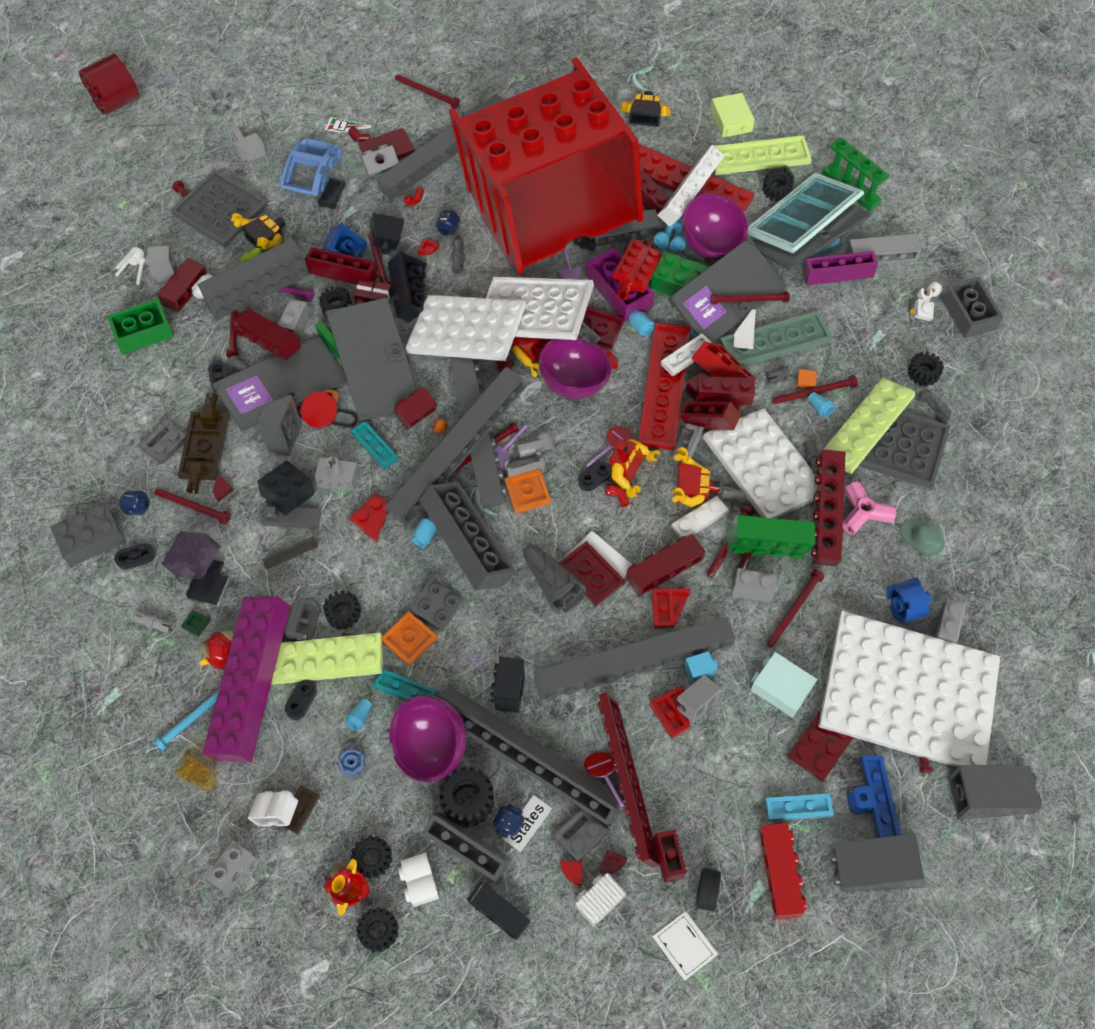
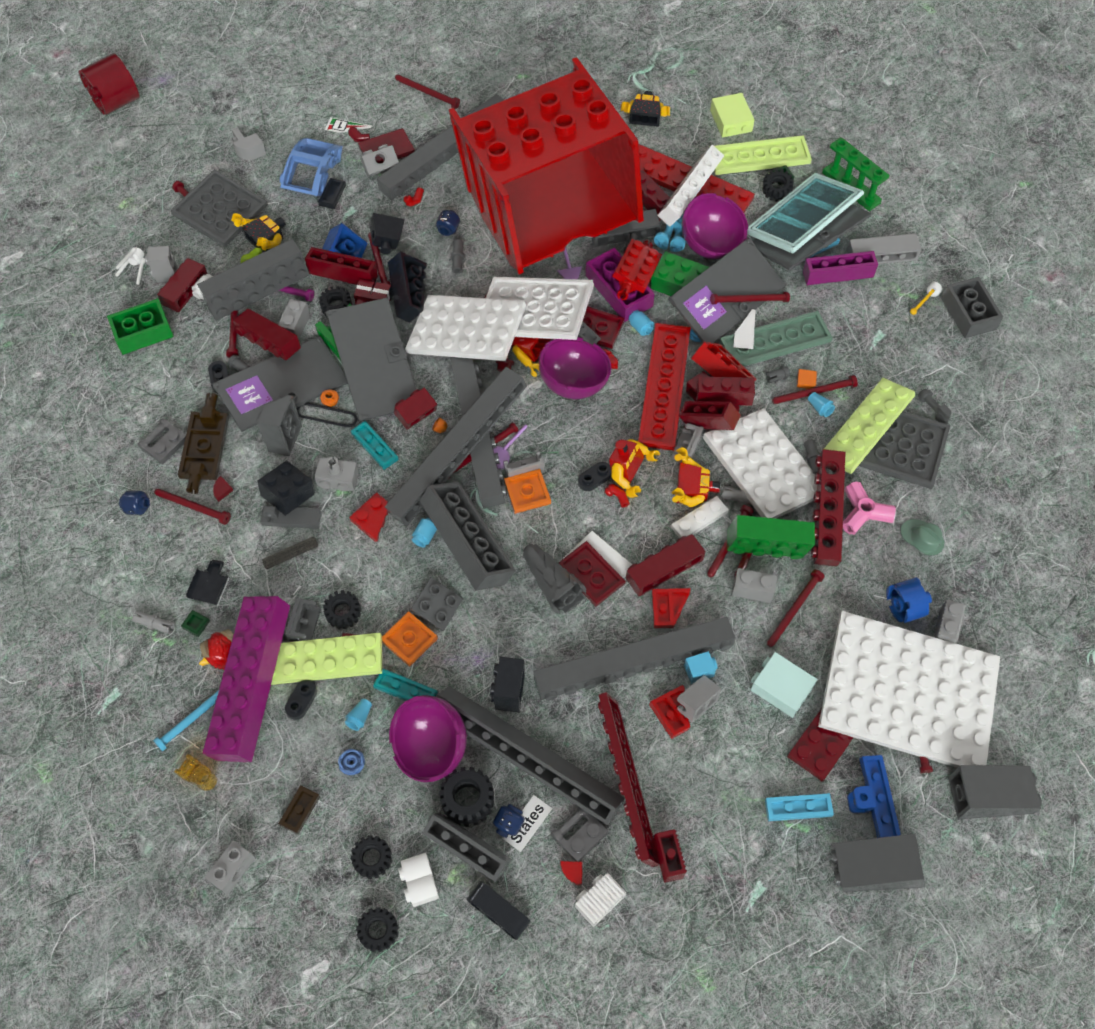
(87, 534): dark grey brick -> none
(135, 556): black plate -> none
(191, 554): clear purple brick -> none
(273, 808): white brick -> none
(319, 410): red tile -> none
(345, 885): red hair -> none
(428, 247): red tile -> none
(542, 443): light grey piece -> none
(585, 243): black axle -> none
(599, 766): red piece -> none
(612, 863): dark red tile -> none
(613, 435): red piece -> none
(682, 357): white plate -> none
(685, 945): white sticker -> none
(708, 889): black tyre -> none
(782, 872): red brick -> none
(923, 307): white plate -> none
(929, 361): black tyre -> none

